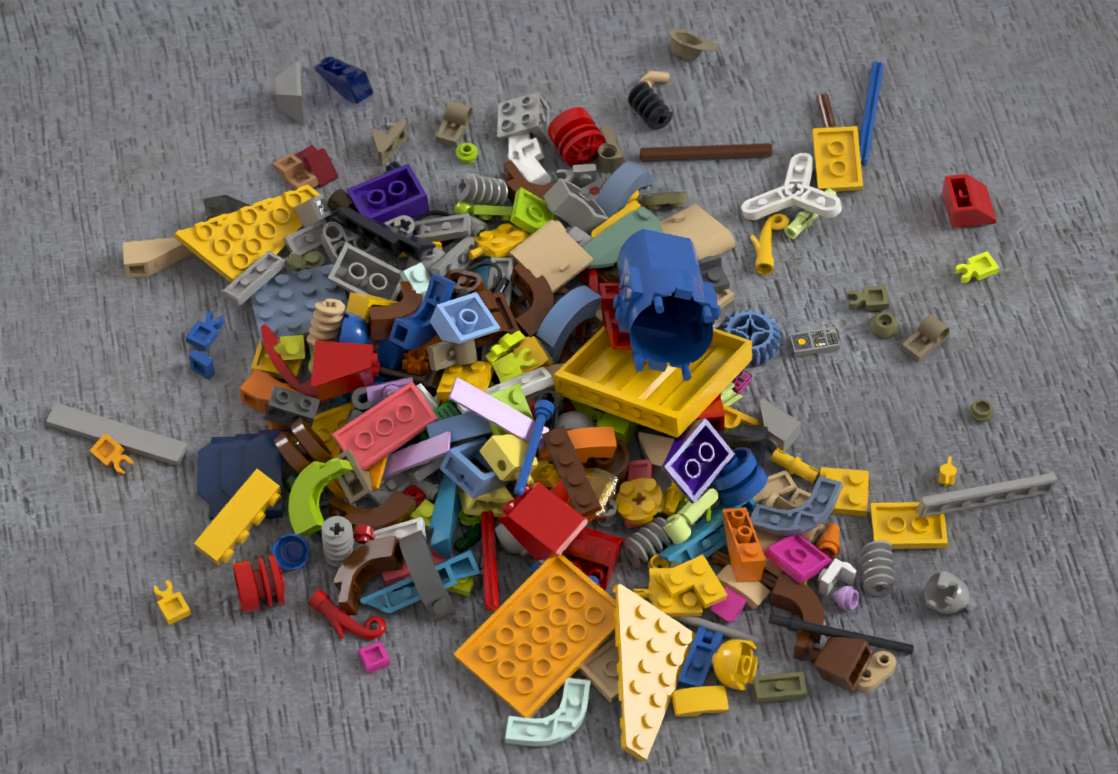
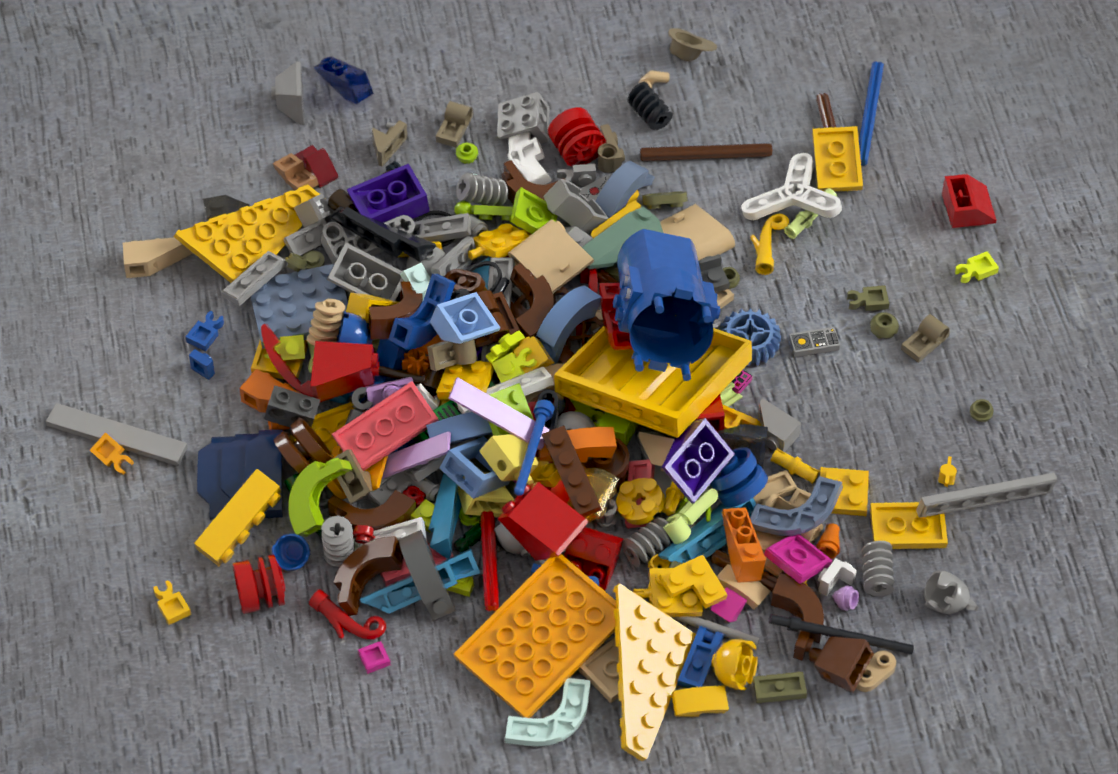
(732, 274): none -> olive plate

